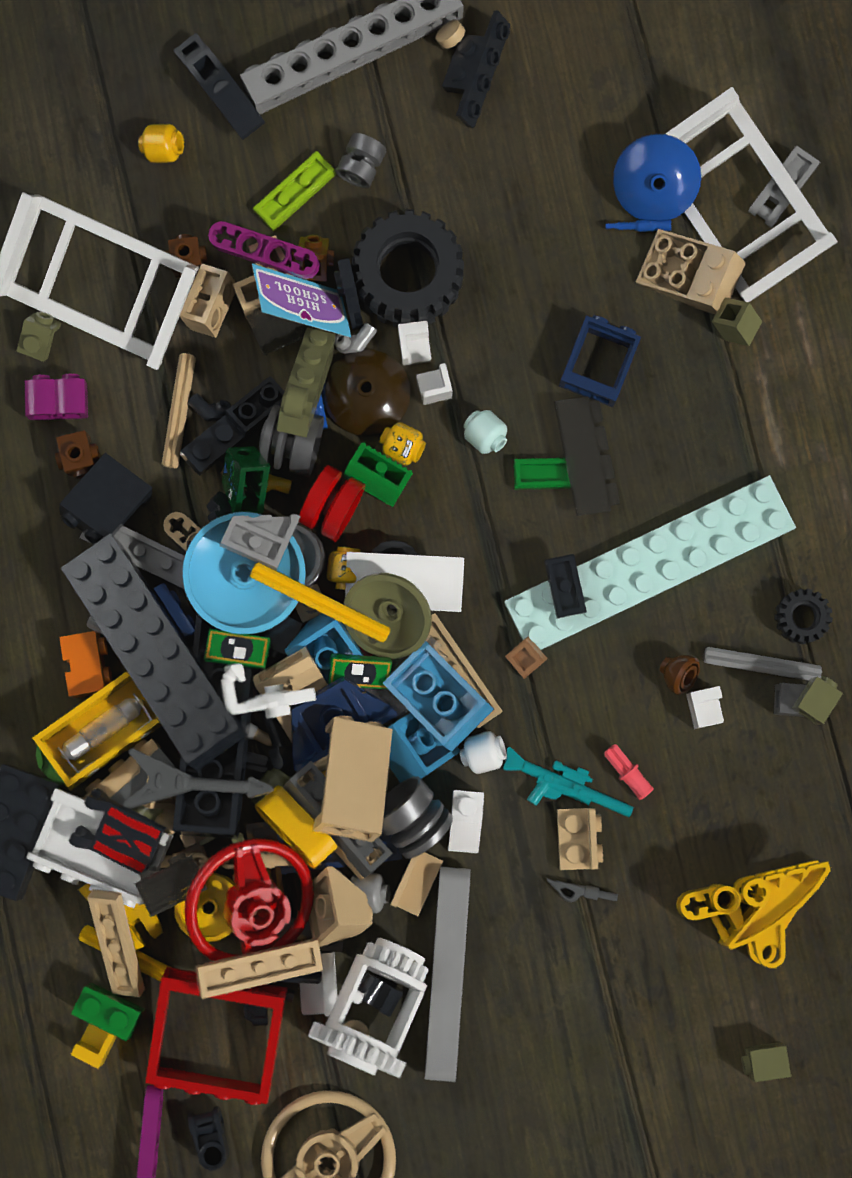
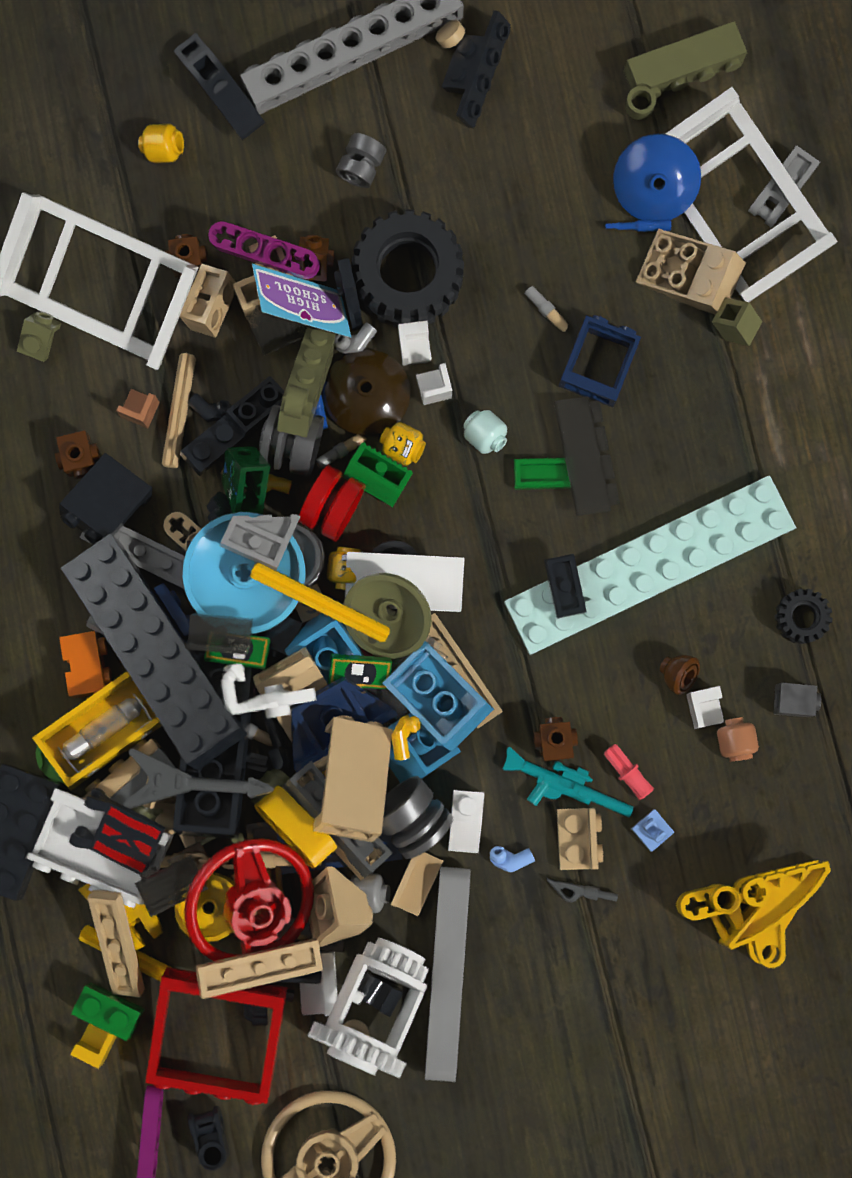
(56, 398): magenta brick -> none
(139, 408): none -> nougat panel
(219, 634): none -> clear smoke panel
(294, 191): lime tile -> none
(340, 451): none -> light grey piece
(400, 734): none -> yellow arm
(483, 752): white head -> none
(508, 861): none -> light blue arm
(526, 657): medium nougat tile -> none
(546, 308): none -> light grey piece
(550, 750): none -> reddish brown brick
(652, 830): none -> light blue tile
(682, 63): none -> olive hinge
(737, 740): none -> nougat head
(761, 664): light grey axle -> none
(766, 1062): olive brick -> none
(817, 699): olive brick -> none

